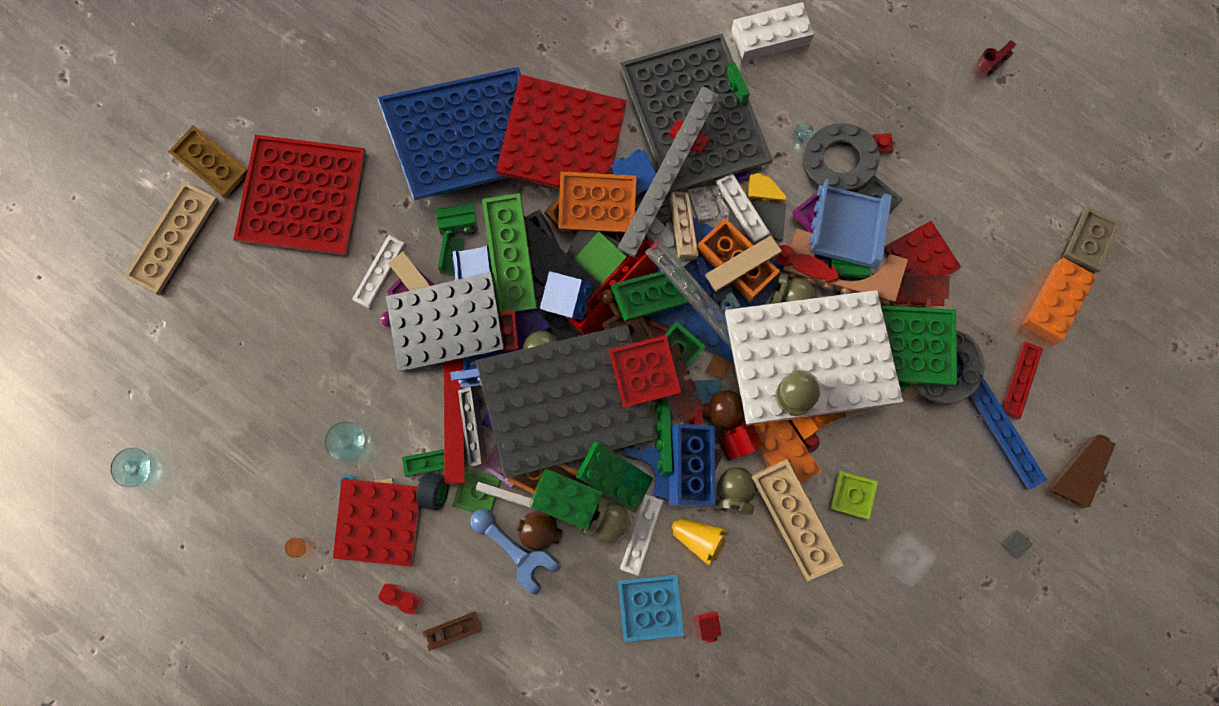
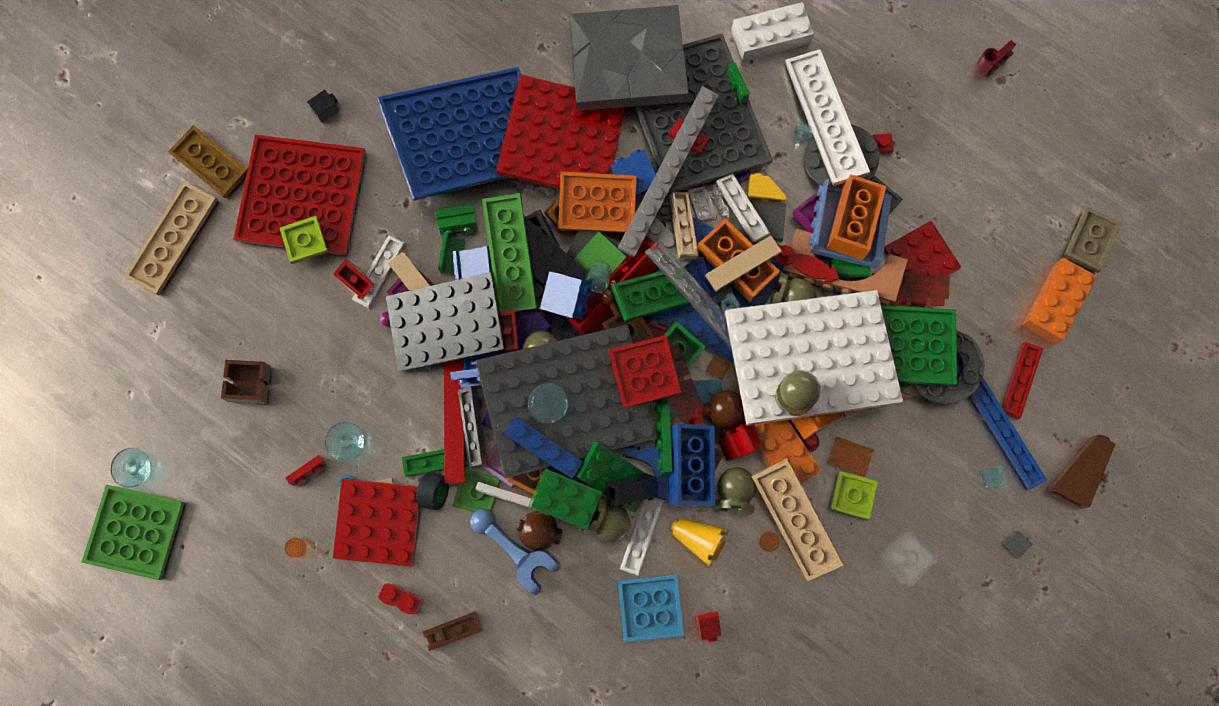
(133, 532): none -> bright green plate
(248, 381): none -> reddish brown piece
(303, 240): none -> lime plate
(312, 467): none -> red plate
(323, 105): none -> black brick
(354, 278): none -> red slope
(543, 448): none -> blue plate
(548, 403): none -> clear light blue tile
(599, 276): none -> clear light blue piece
(628, 58): none -> dark grey tile
(631, 489): none -> black brick
(769, 541): none -> clear orange tile
(827, 117): none -> white plate
(850, 456): none -> clear orange plate
(856, 217): none -> orange brick
(993, 477): none -> clear light blue tile

